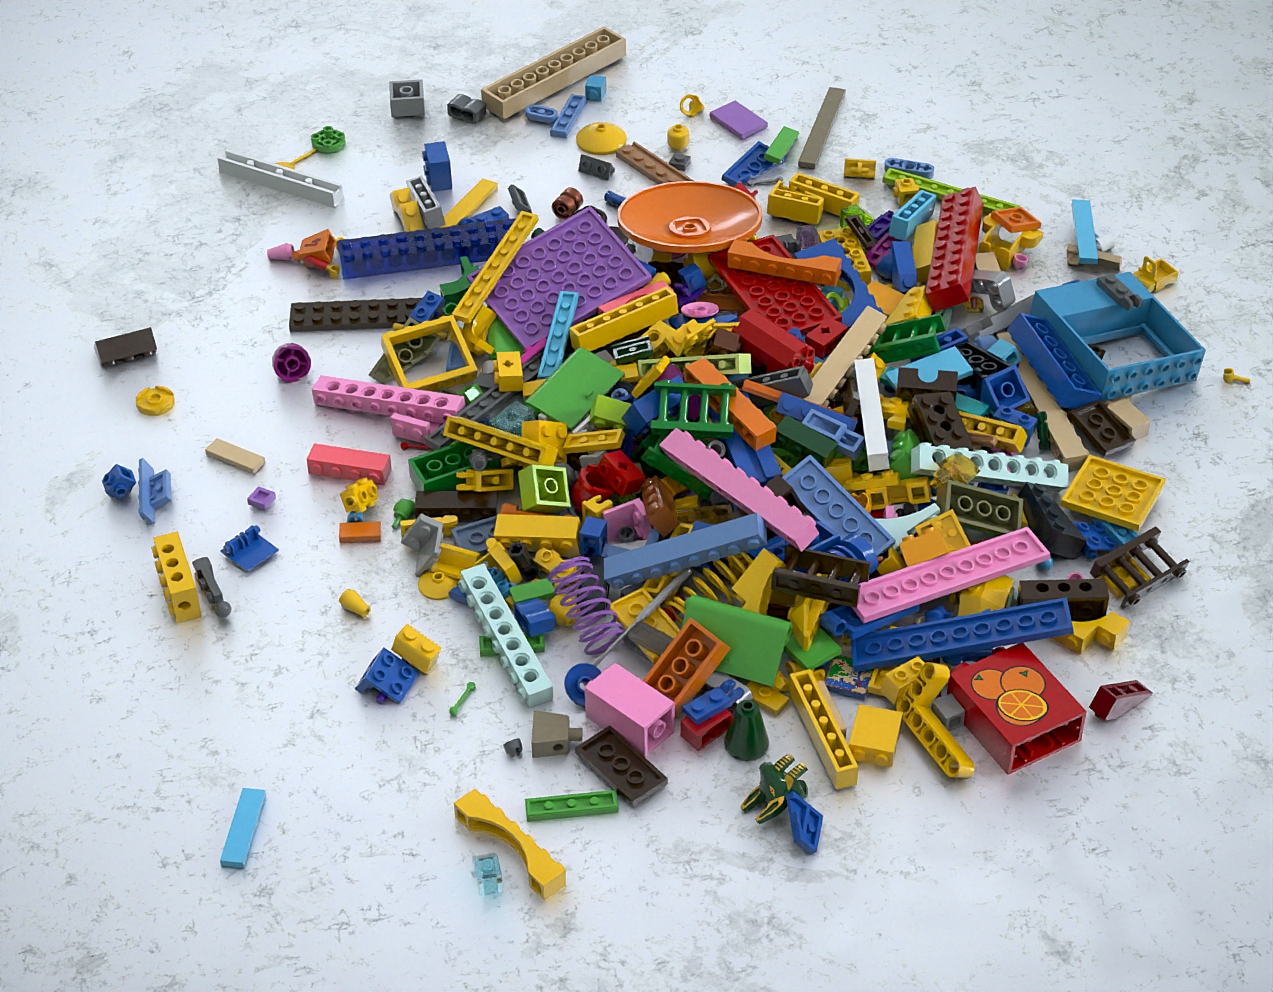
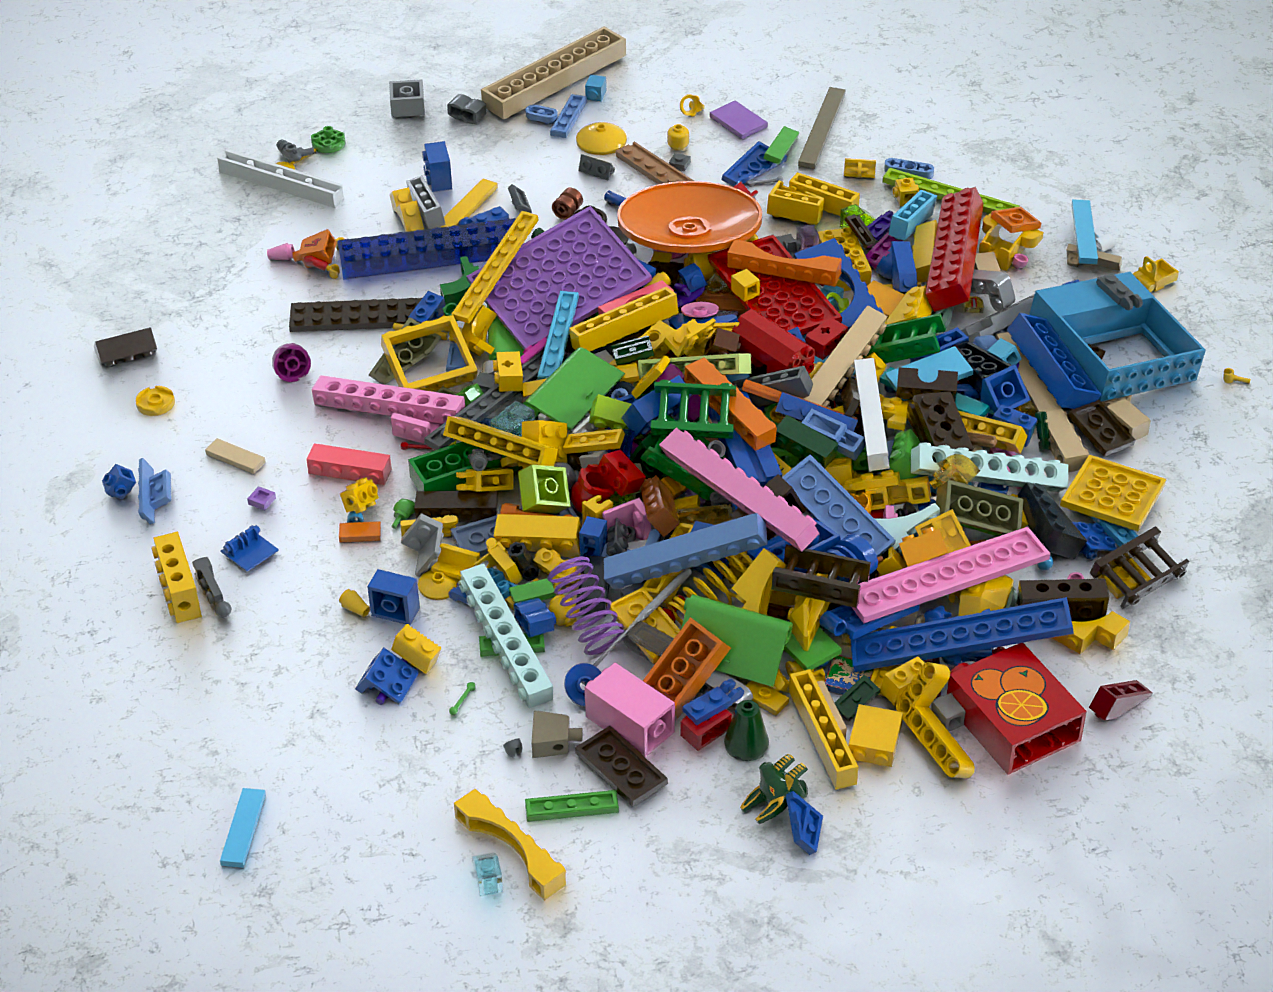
(291, 152): none -> dark grey piece
(393, 597): none -> blue brick
(617, 539): none -> dark grey hinge
(745, 285): none -> yellow brick
(860, 693): none -> dark green plate

